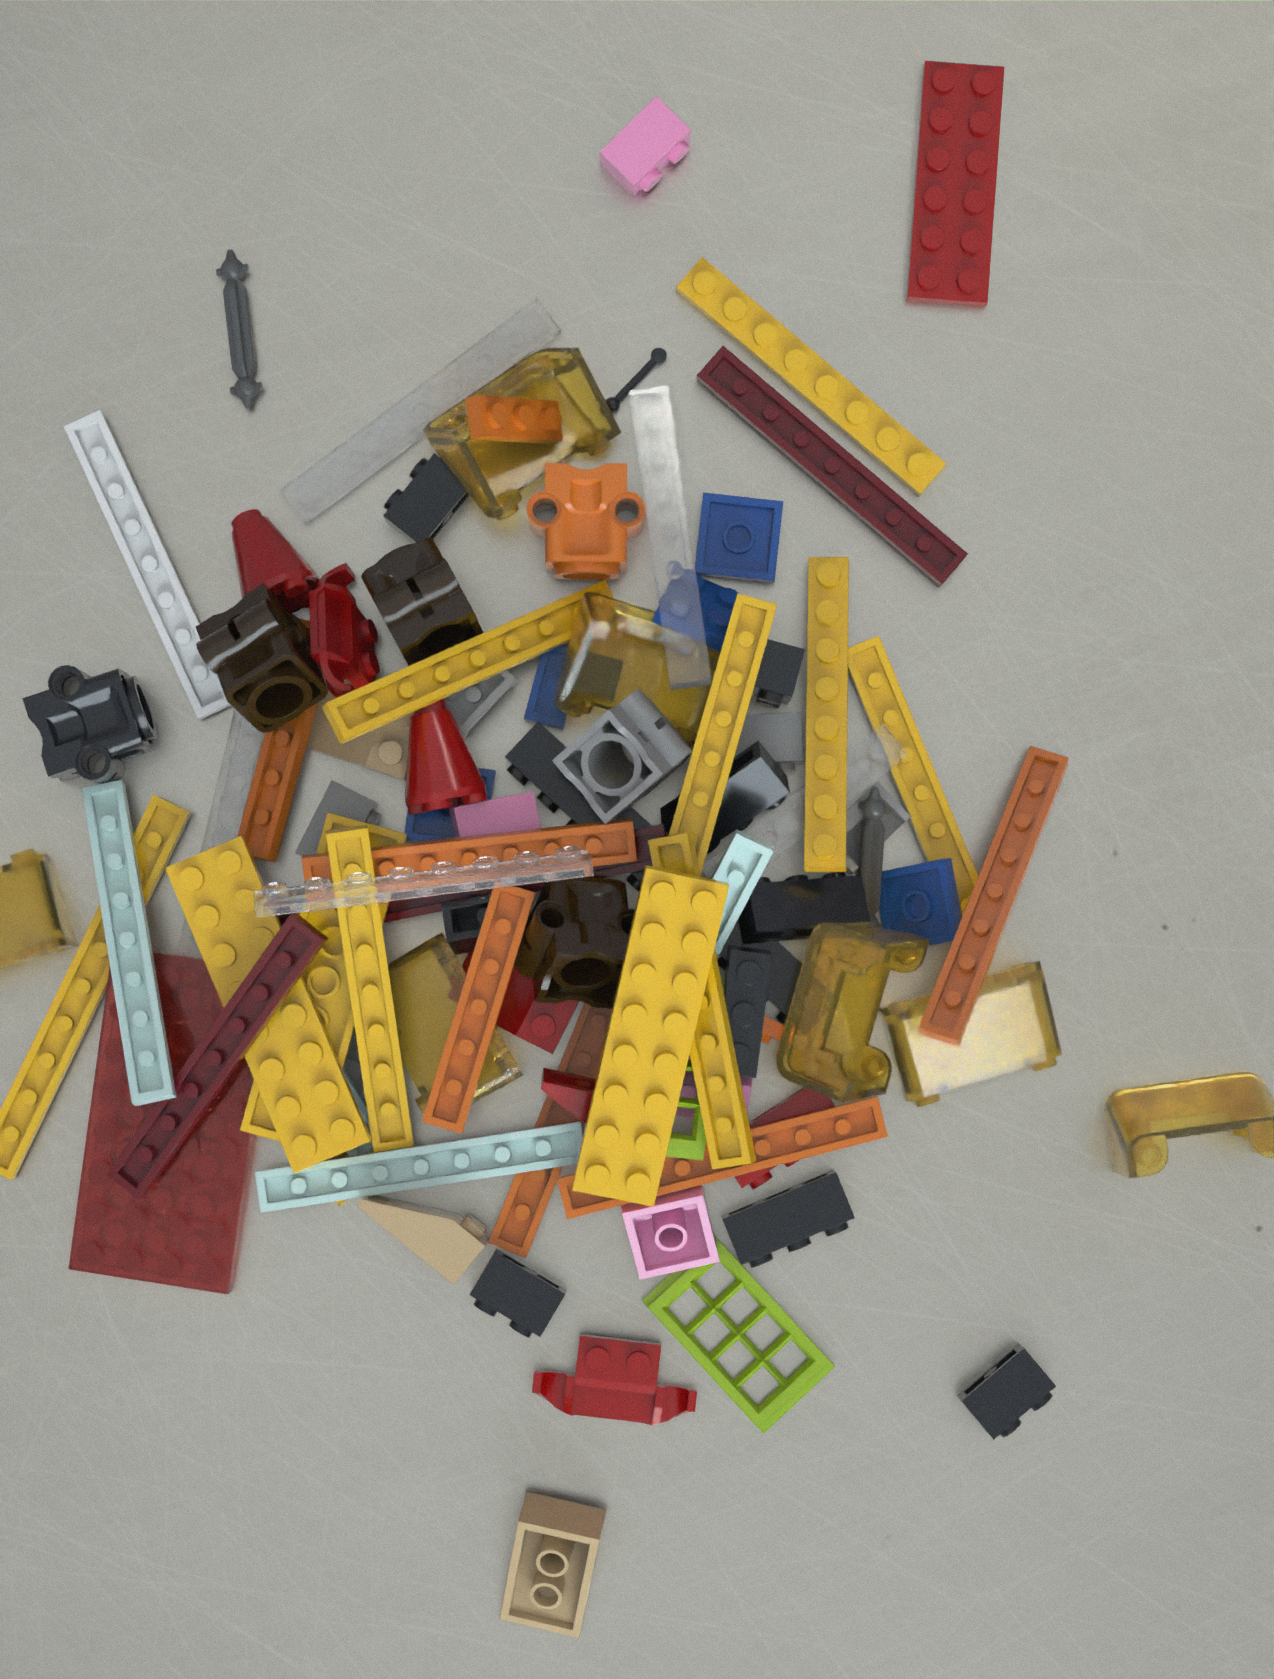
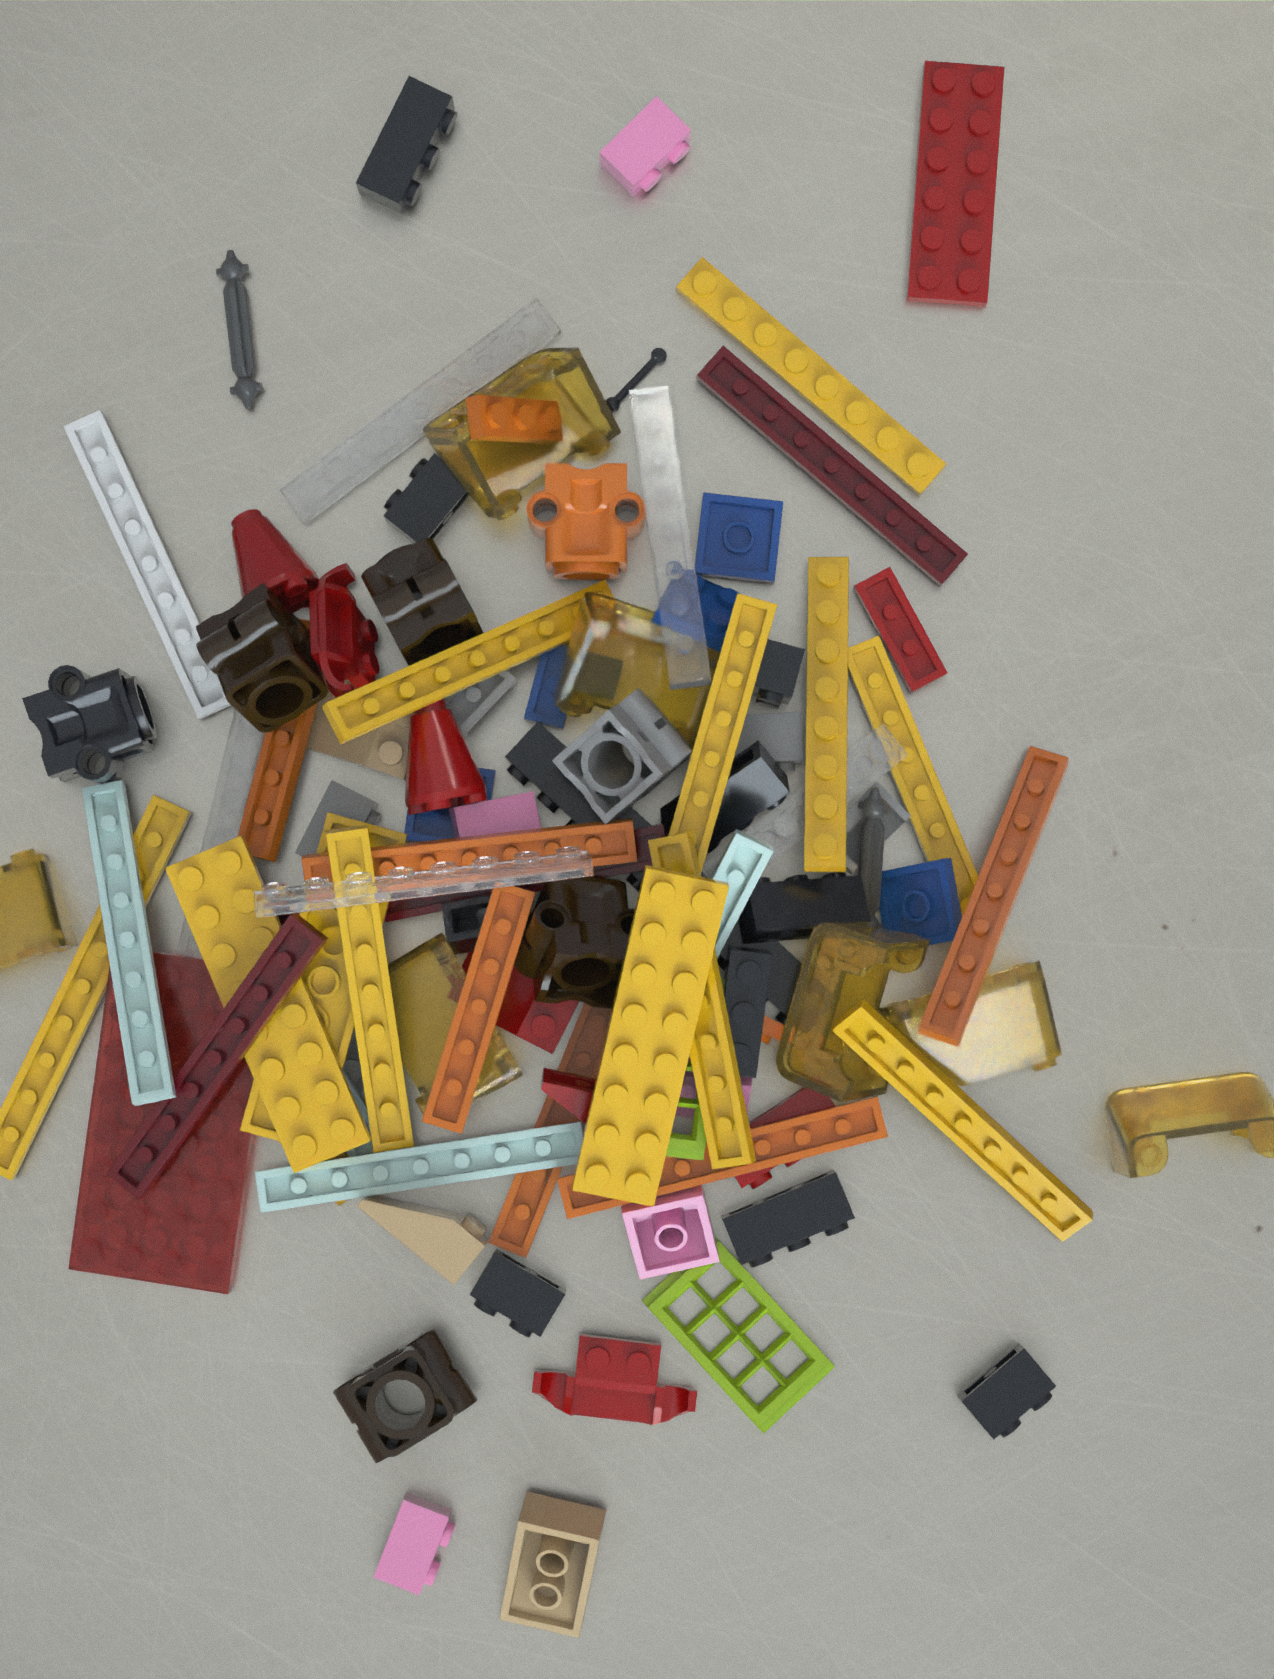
(407, 145): none -> black brick
(413, 1544): none -> bright pink brick
(421, 1362): none -> dark brown piece
(900, 629): none -> red plate
(962, 1120): none -> yellow plate

